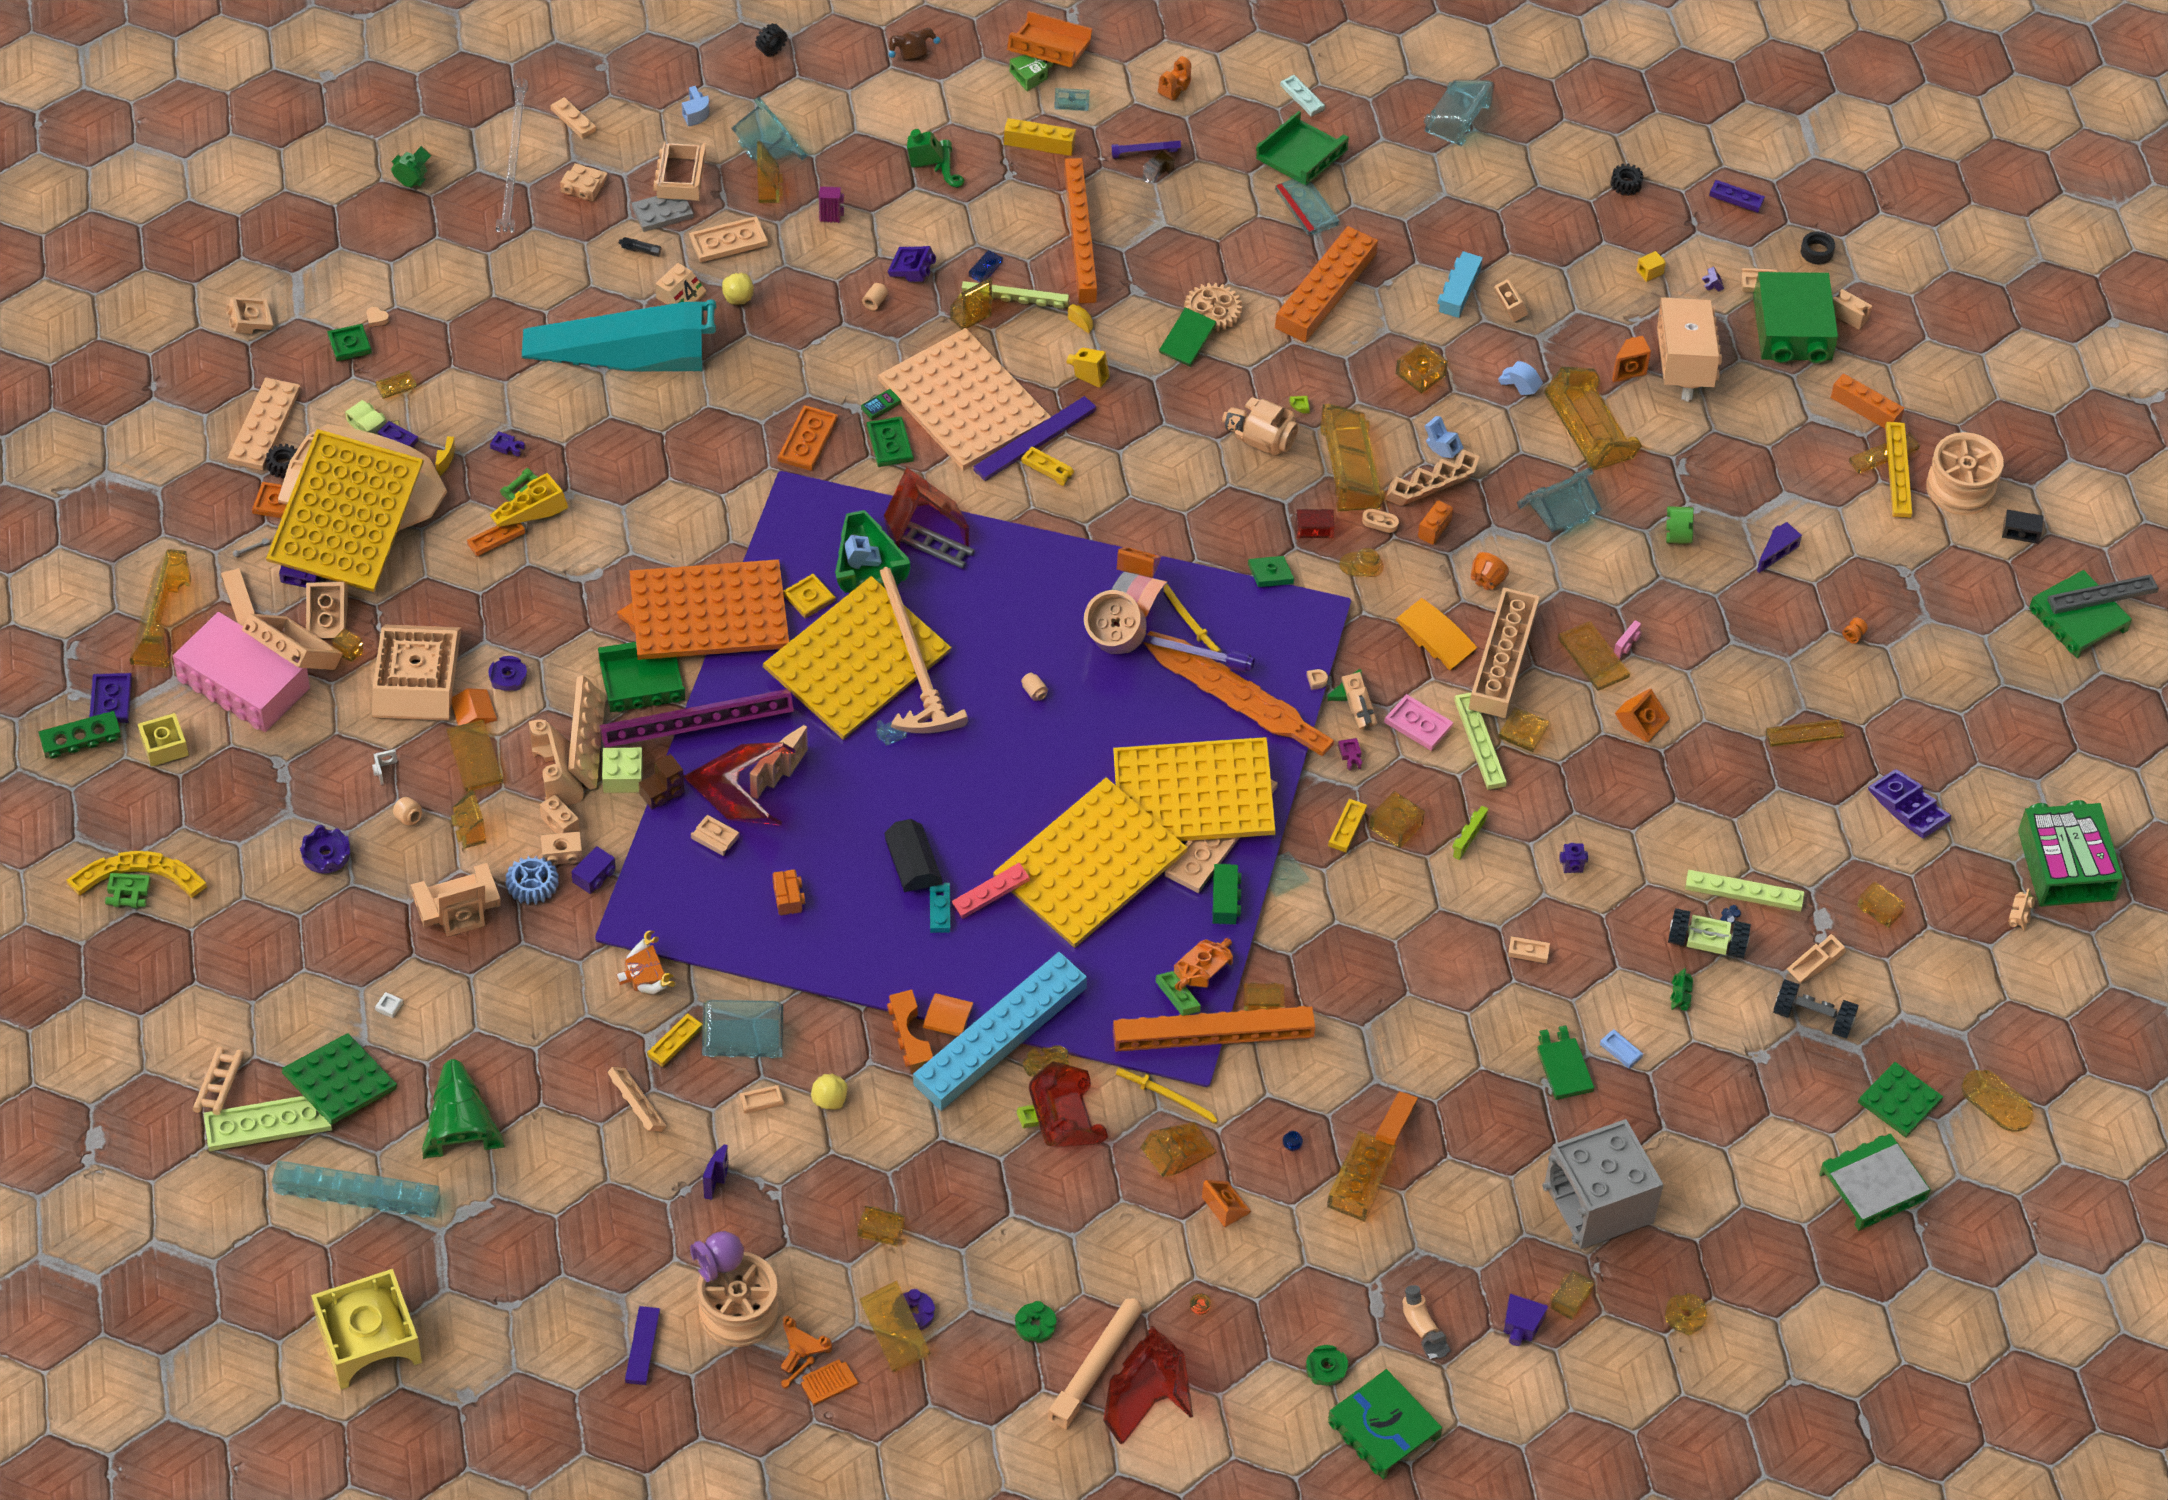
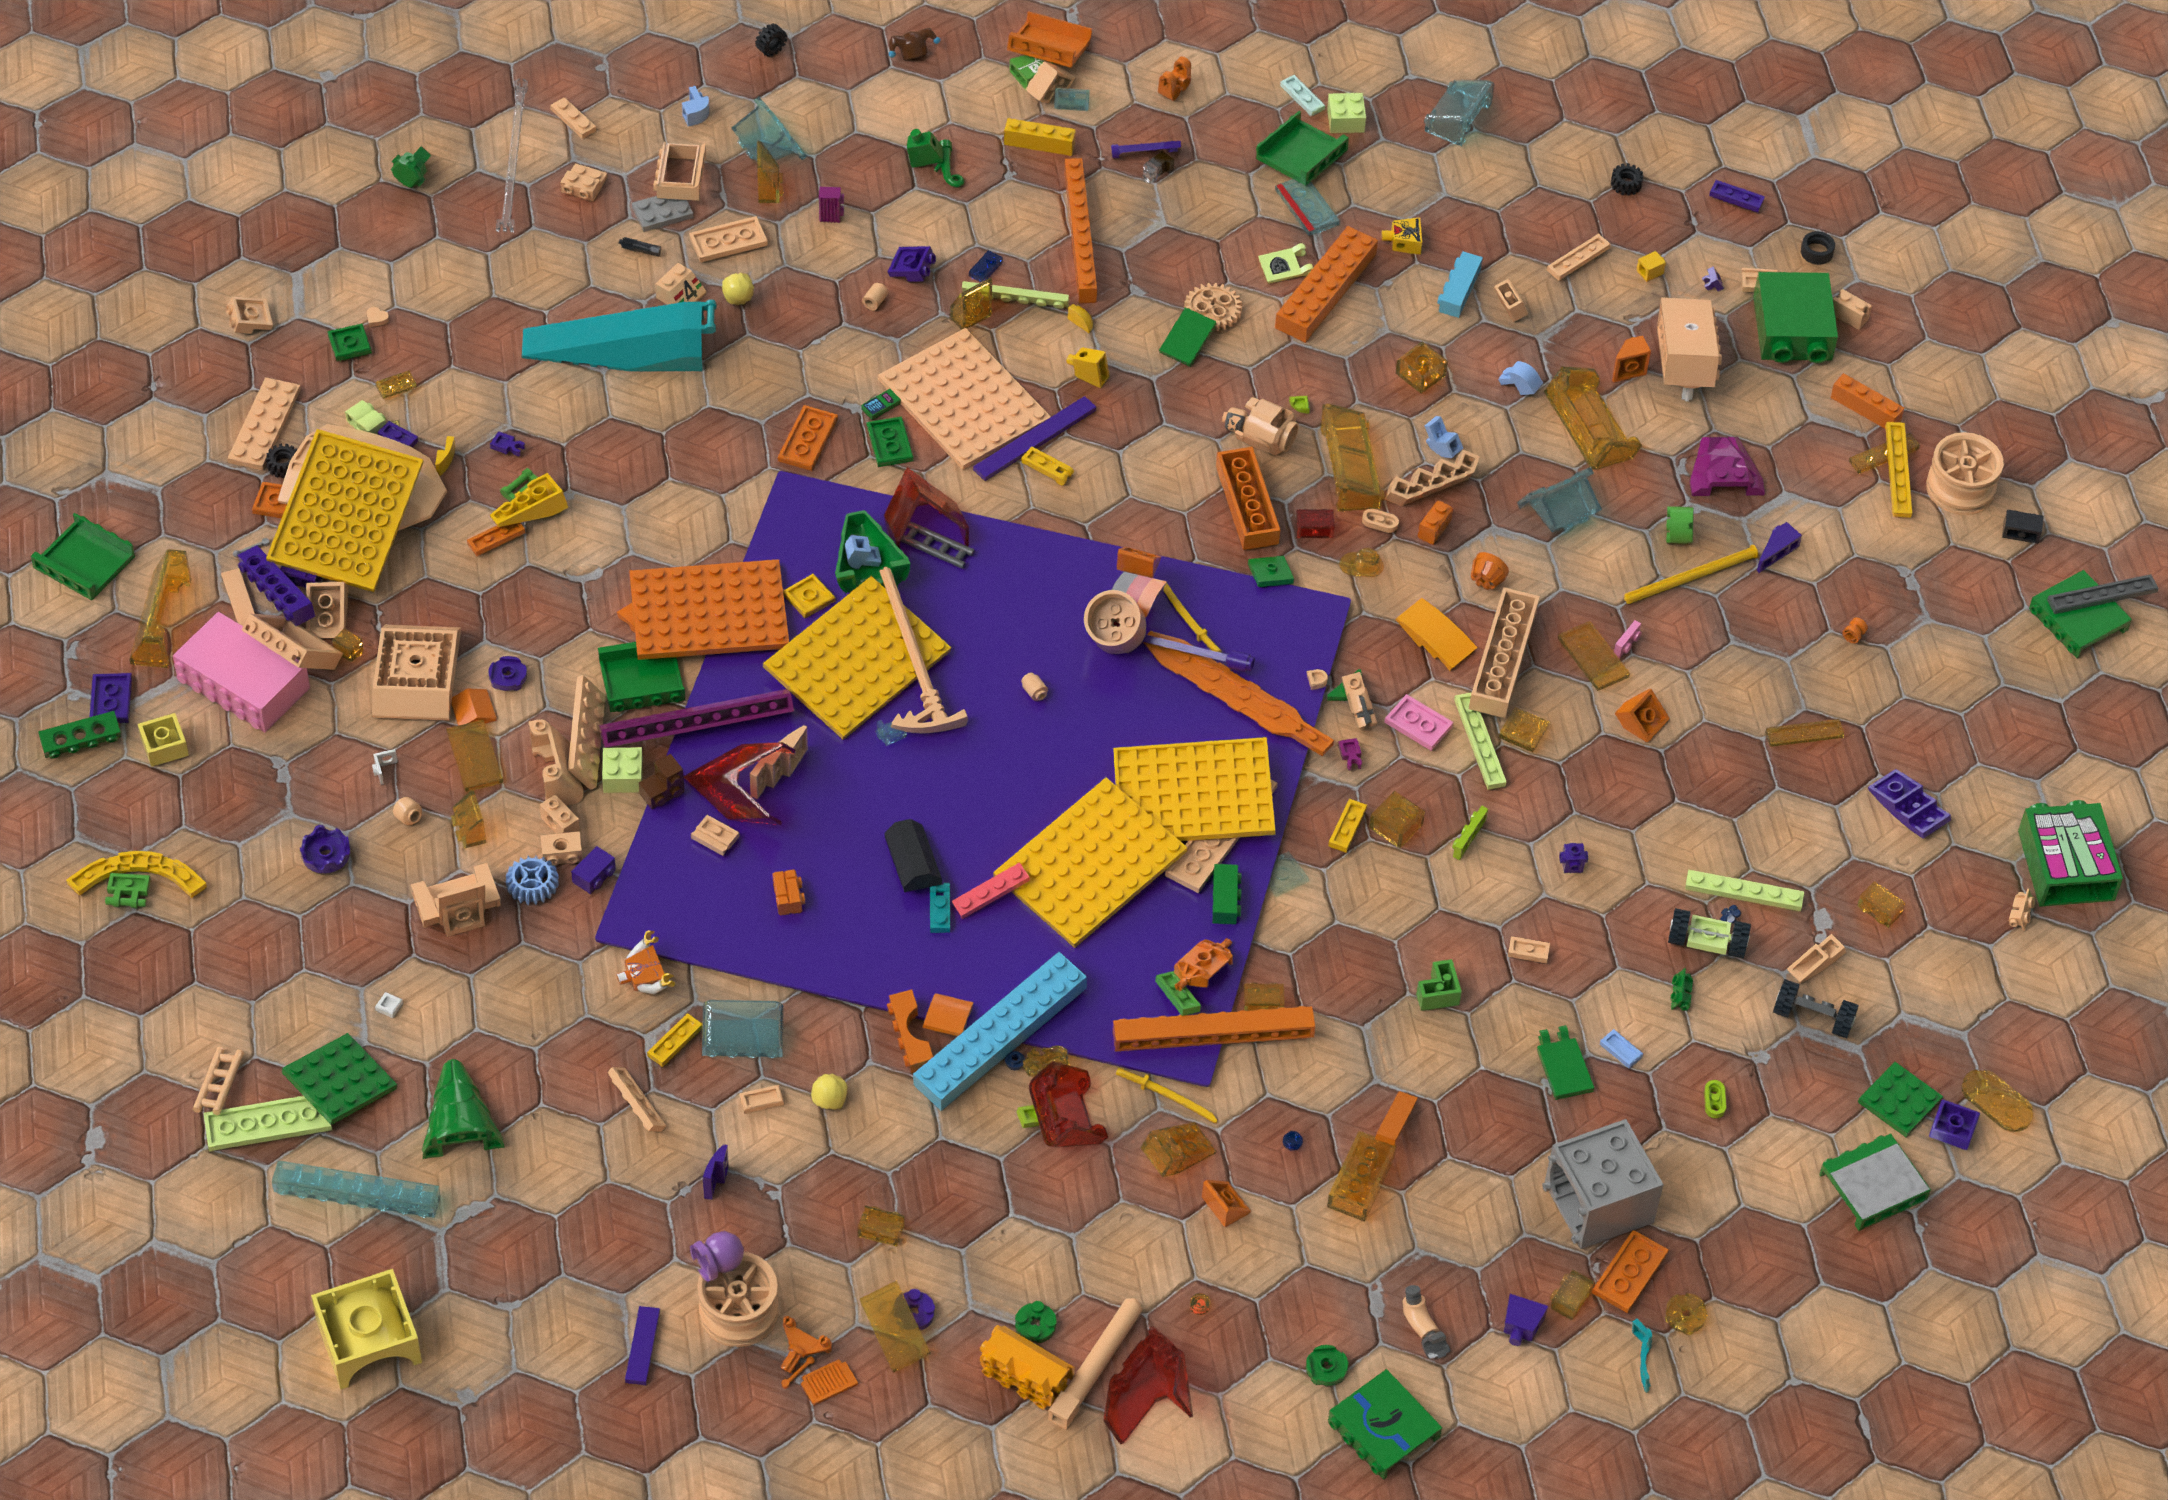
(84, 557): none -> green panel
(276, 586): none -> dark purple brick
(1014, 1065): none -> dark blue plate
(1025, 1365): none -> light orange brick
(1048, 78): none -> light nougat brick
(1247, 498): none -> orange brick
(1283, 264): none -> yellowish green flag
(1346, 113): none -> yellowish green brick
(1405, 235): none -> yellow torso
(1442, 989): none -> bright green brick
(1578, 257): none -> light nougat plate
(1630, 1271): none -> orange plate
(1645, 1336): none -> teal piece
(1691, 574): none -> yellow axle
(1715, 1101): none -> lime plate
(1724, 463): none -> magenta wedge
(1950, 1114): none -> dark purple brick

